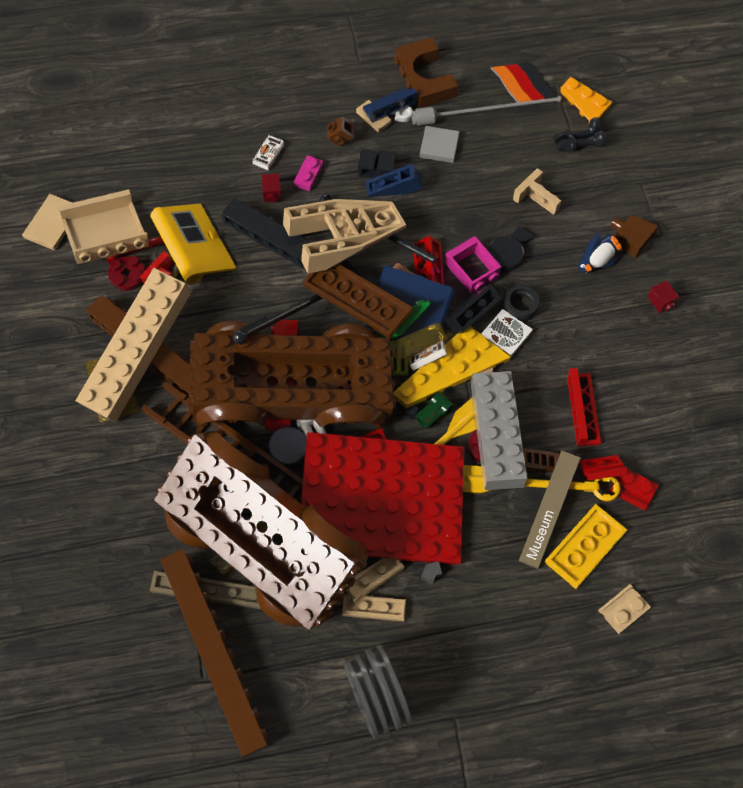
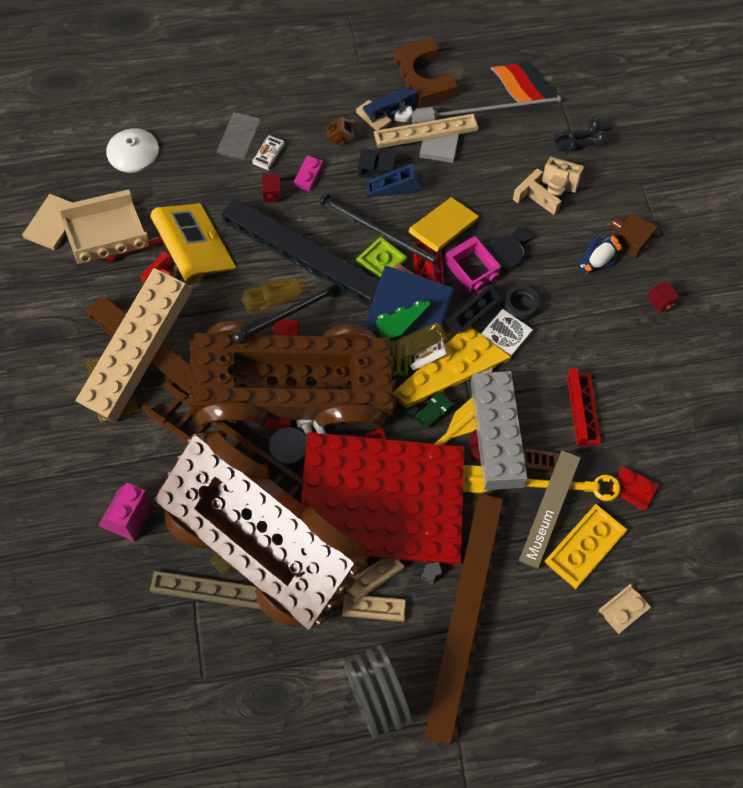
(123, 264): dark red plate -> none
(127, 512): none -> dark pink slope
(132, 150): none -> white dish
(214, 654): reddish brown brick -> none
(238, 136): none -> clear piece
(270, 294): none -> clear yellow slope
(353, 223): tan wedge -> none
(359, 299): reddish brown plate -> none
(378, 255): none -> lime plate
(425, 130): none -> tan tile
(443, 224): none -> yellow tile
(463, 622): none -> reddish brown brick
(561, 176): none -> tan brick
(585, 99): light orange wing -> none
(602, 467): red plate -> none

